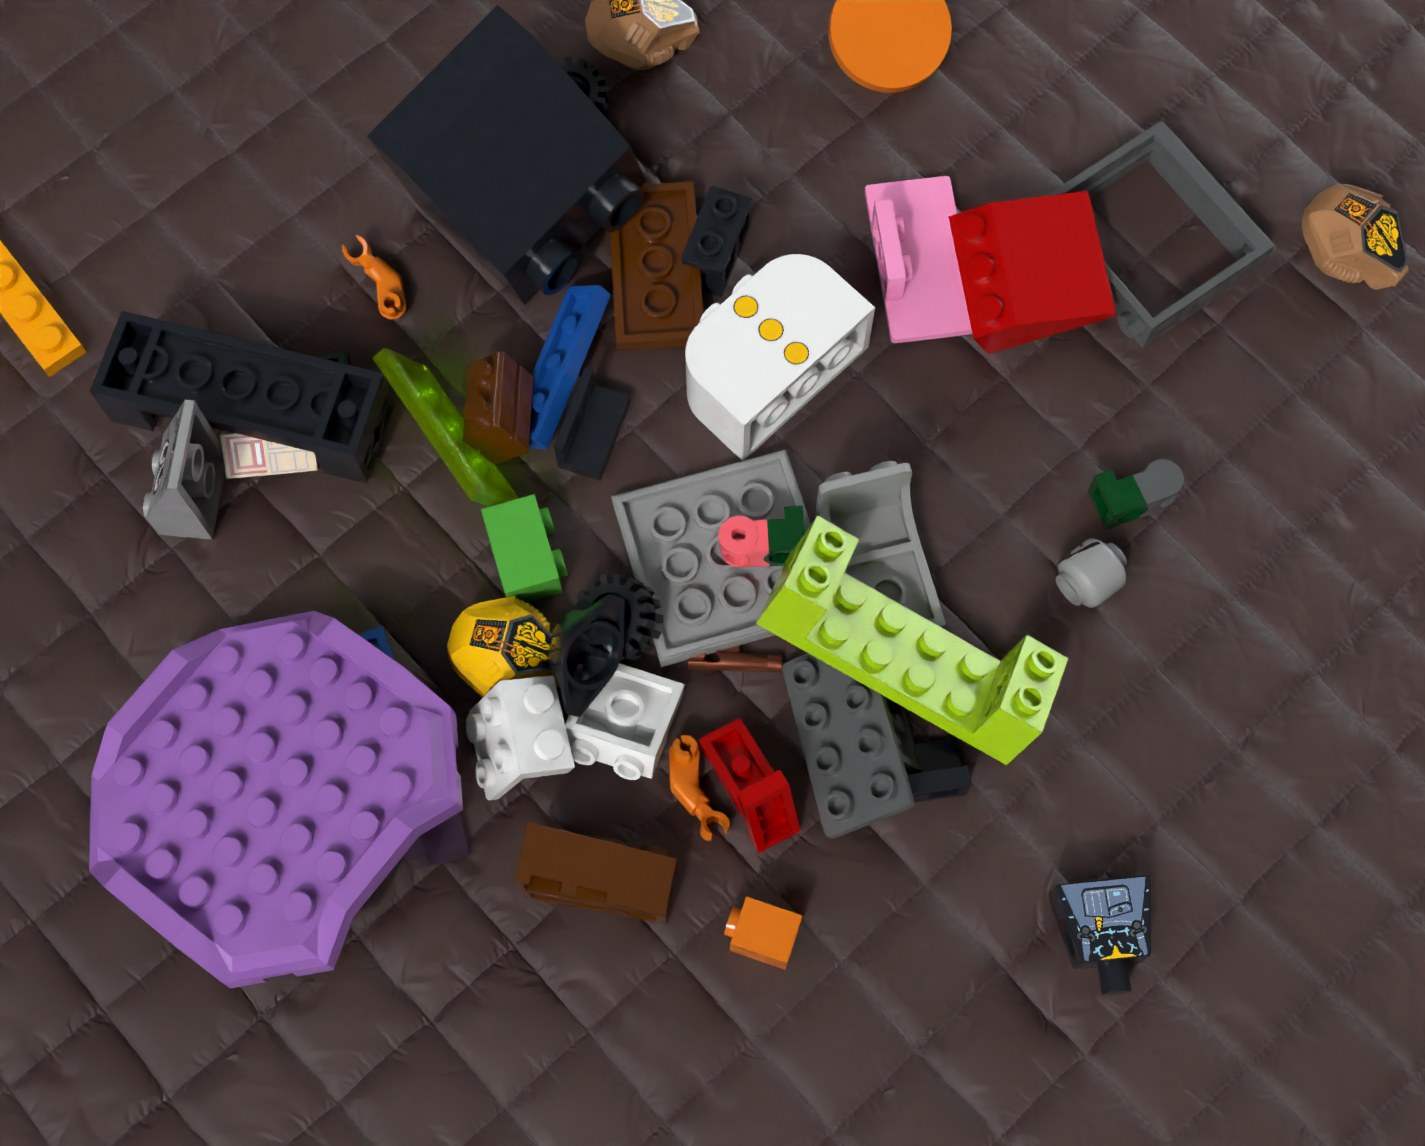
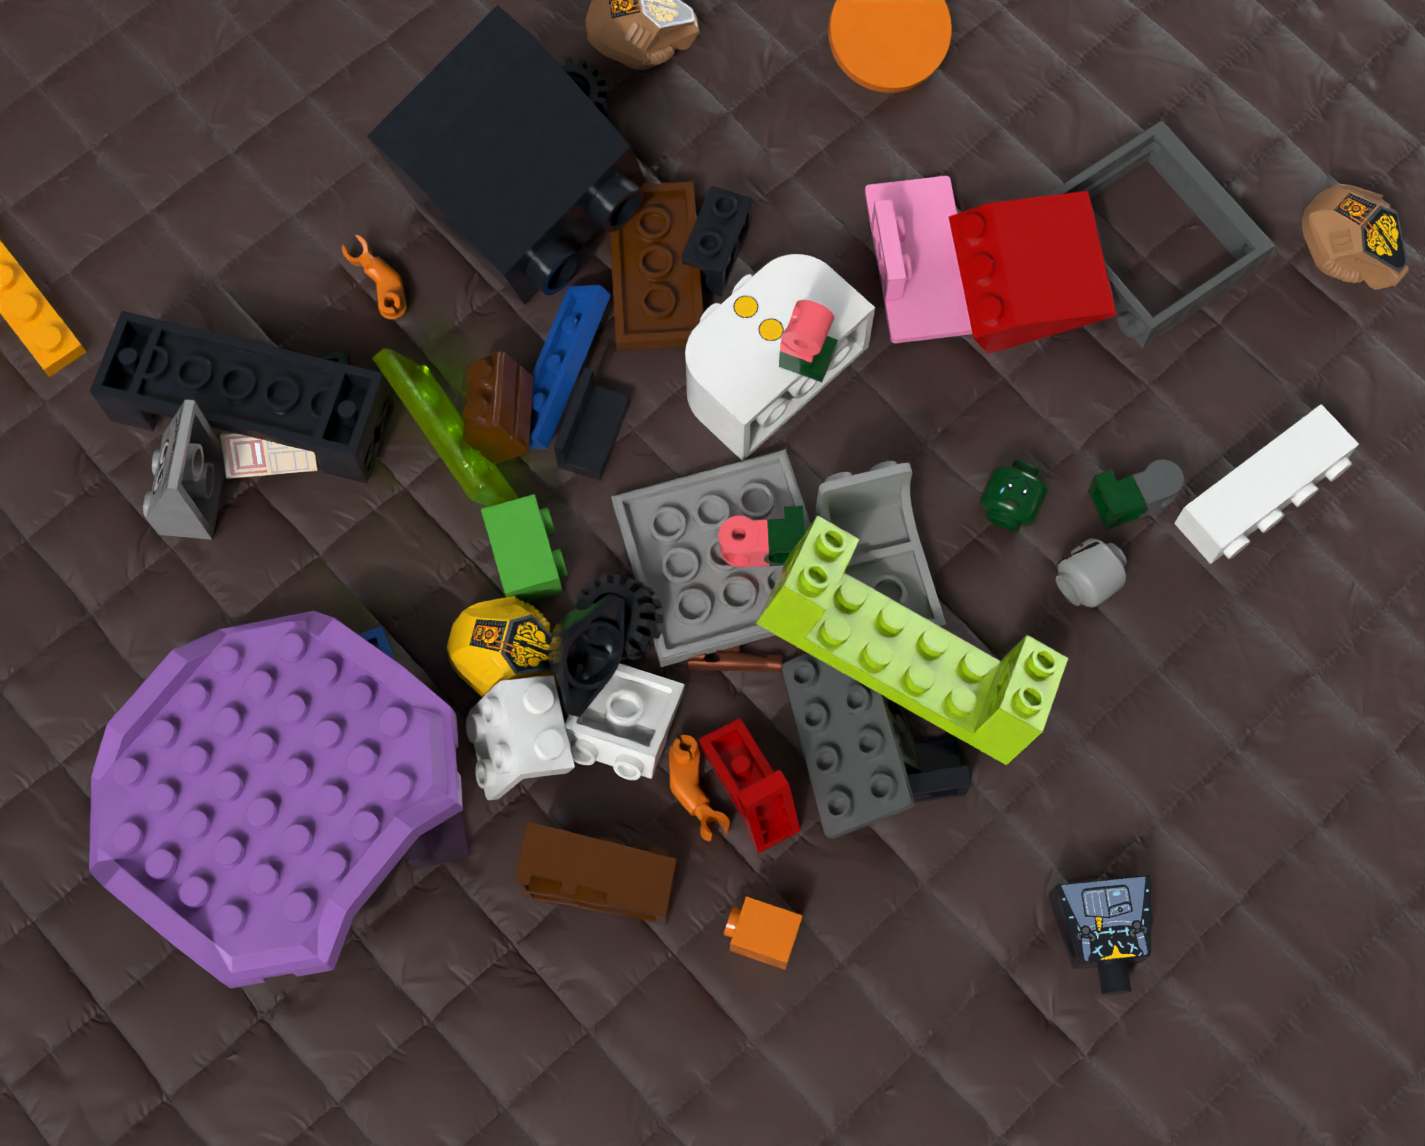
(805, 341): none -> coral leg
(1013, 496): none -> dark green head
(1267, 484): none -> white brick

